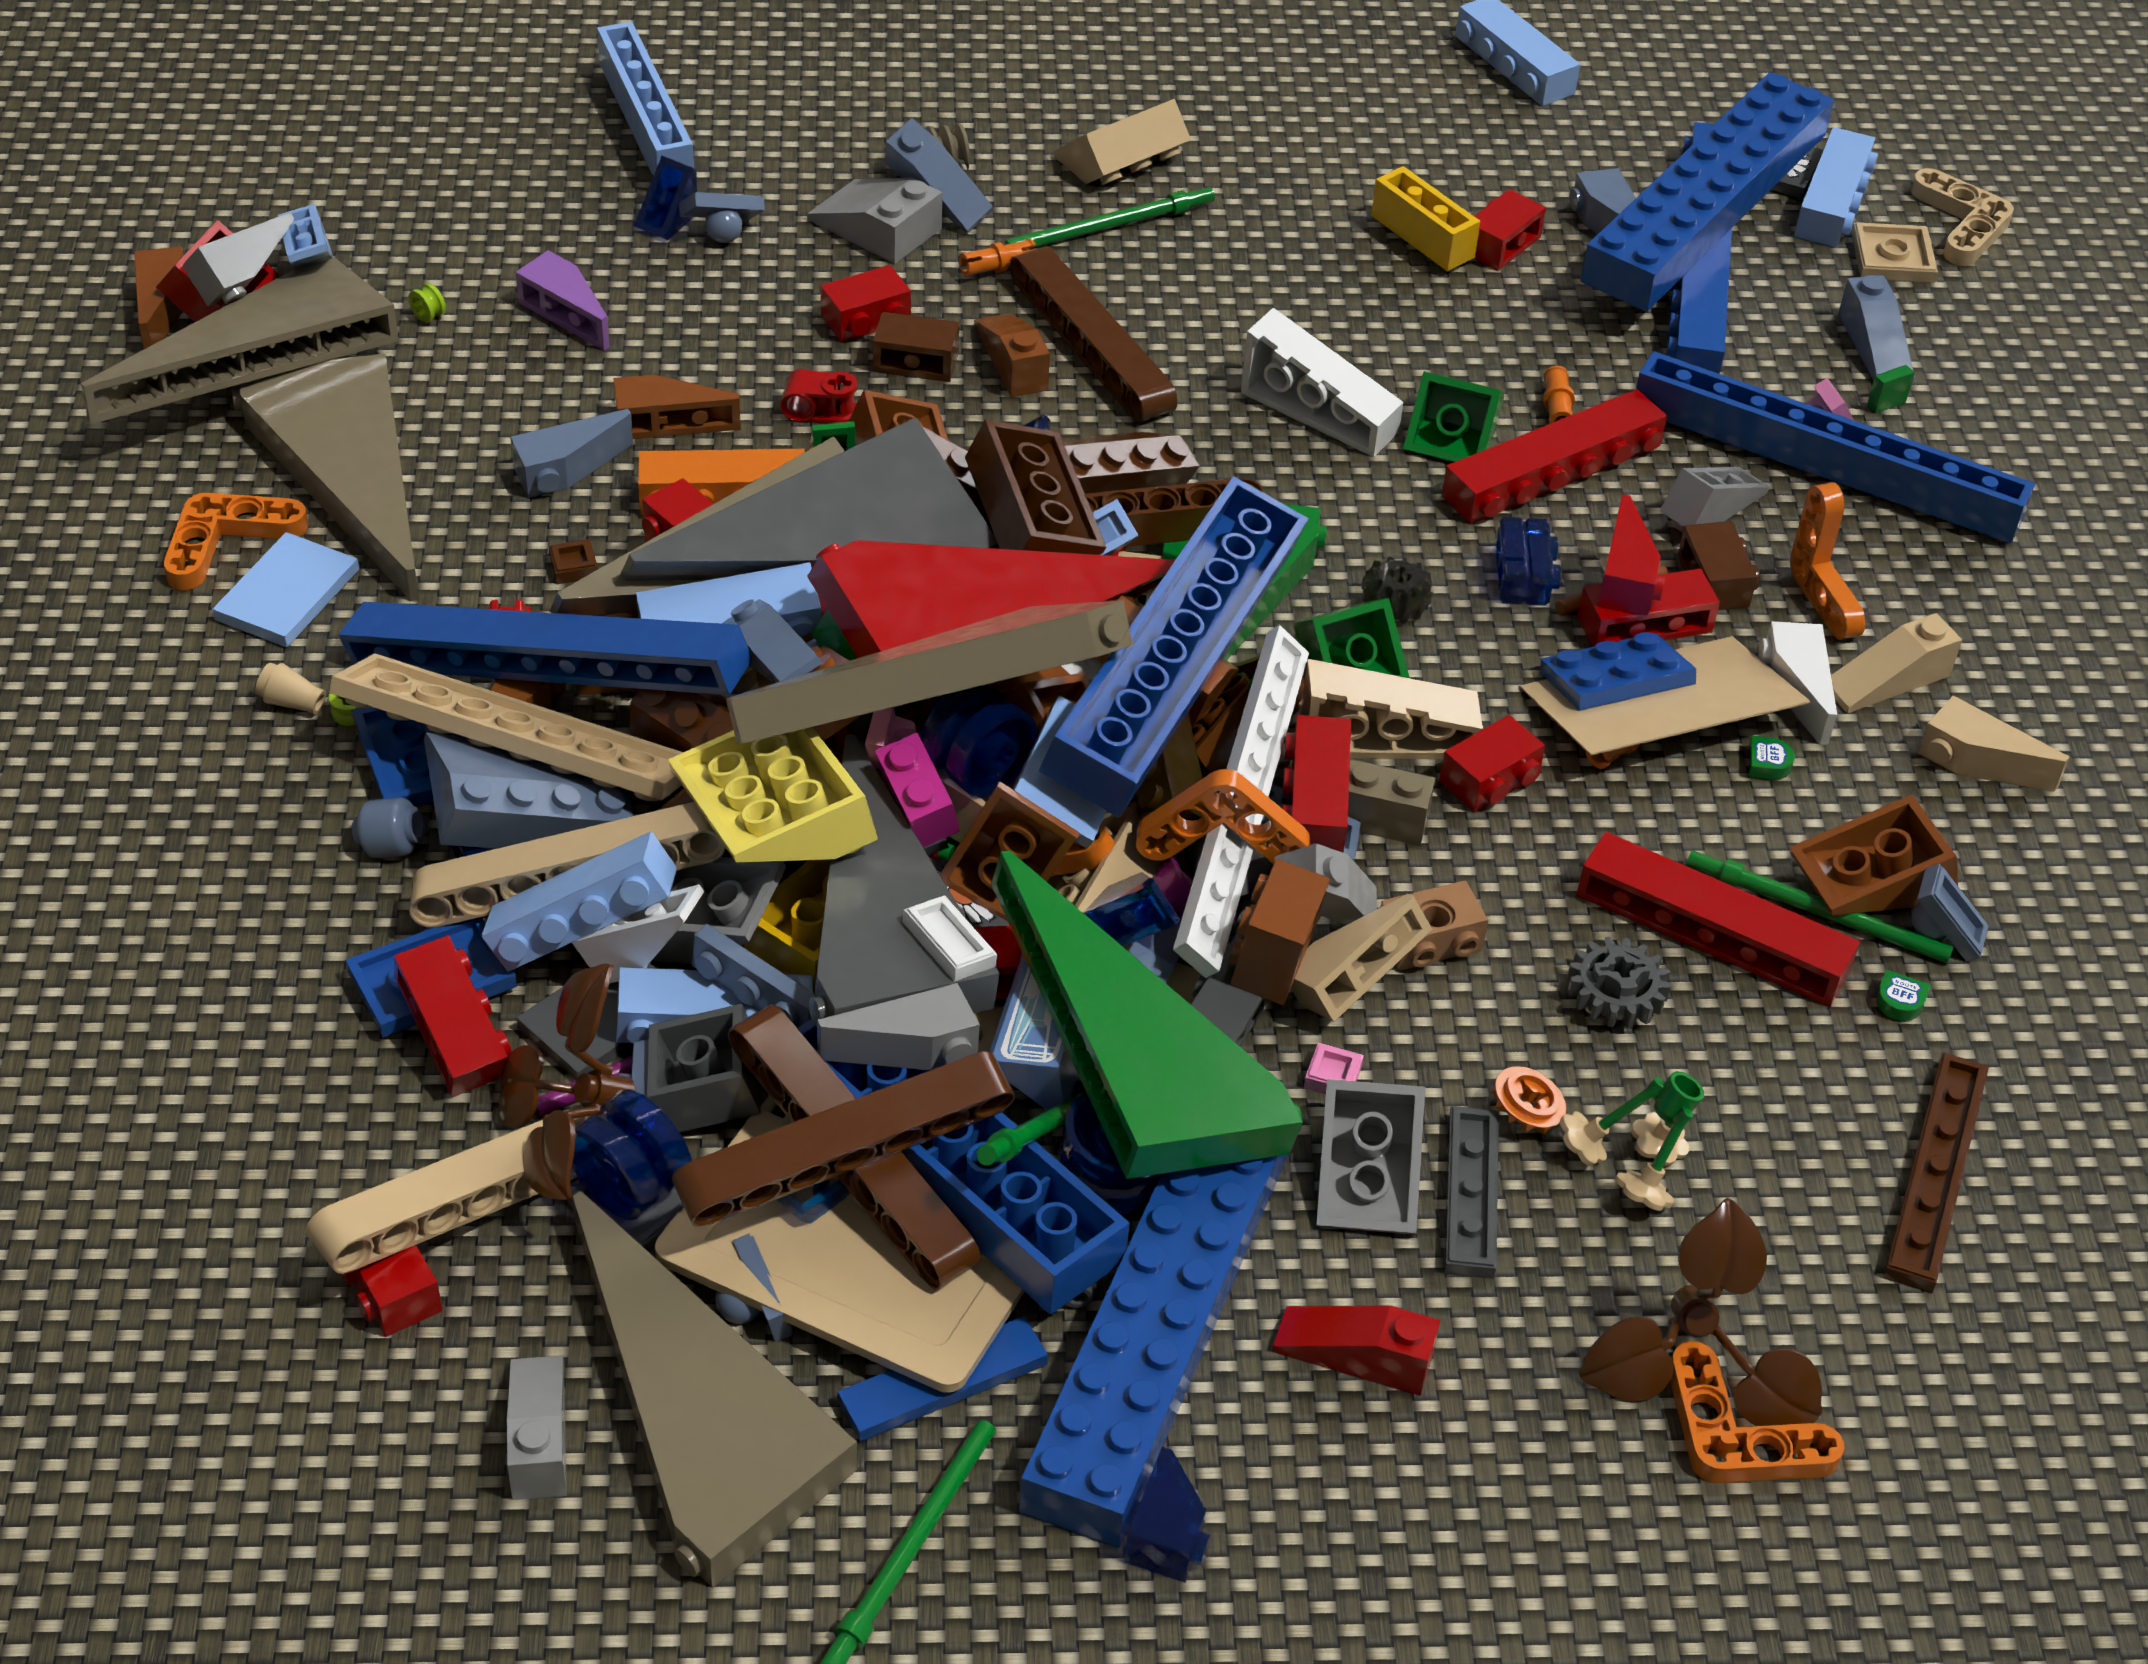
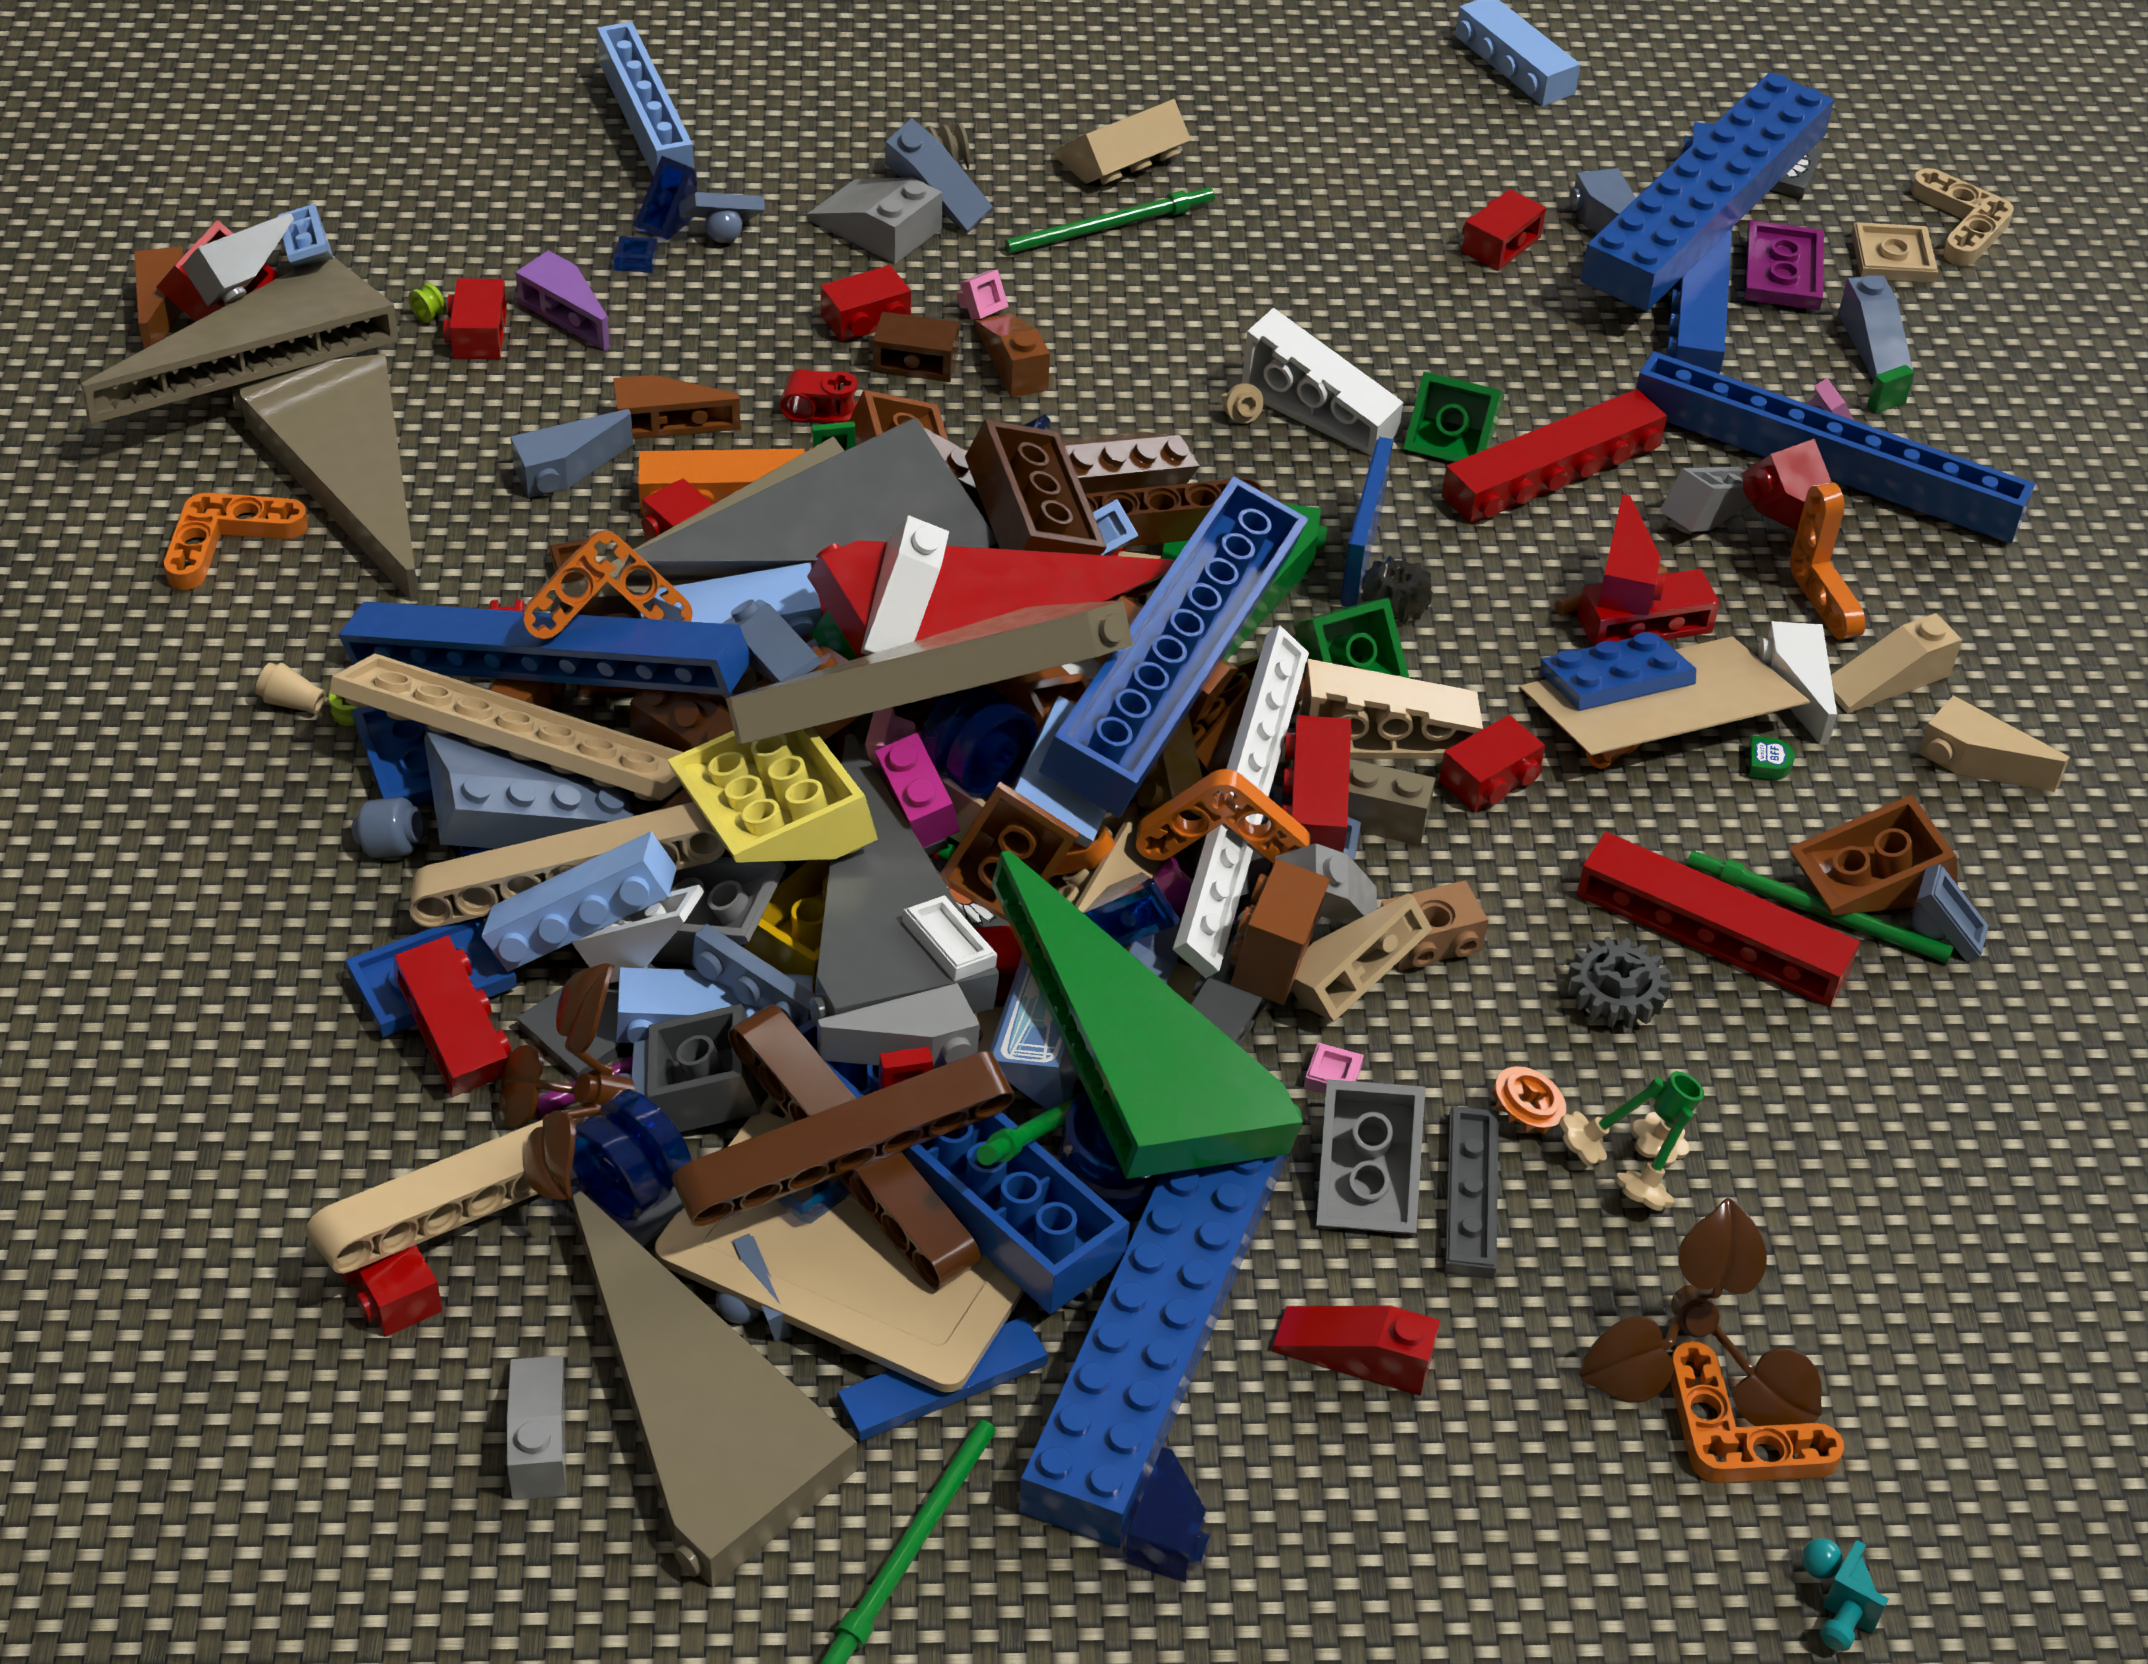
(286, 589): light blue tile -> none
(477, 319): none -> red brick
(597, 575): none -> orange beam
(635, 254): none -> clear blue tile
(903, 1065): none -> red plate
(904, 584): none -> white slope
(982, 294): none -> bright pink tile
(994, 258): orange pin -> none
(1093, 334): reddish brown beam -> none
(1243, 403): none -> tan plate
(1366, 522): none -> blue tile
(1425, 218): yellow brick -> none
(1526, 561): clear blue brick -> none
(1558, 396): orange pin -> none
(1723, 560): reddish brown brick -> none
(1782, 482): none -> red slope
(1784, 265): none -> magenta plate
(1837, 187): light blue brick -> none
(1851, 1593): none -> teal piece
(1901, 996): green tile -> none
(1936, 1173): reddish brown tile -> none

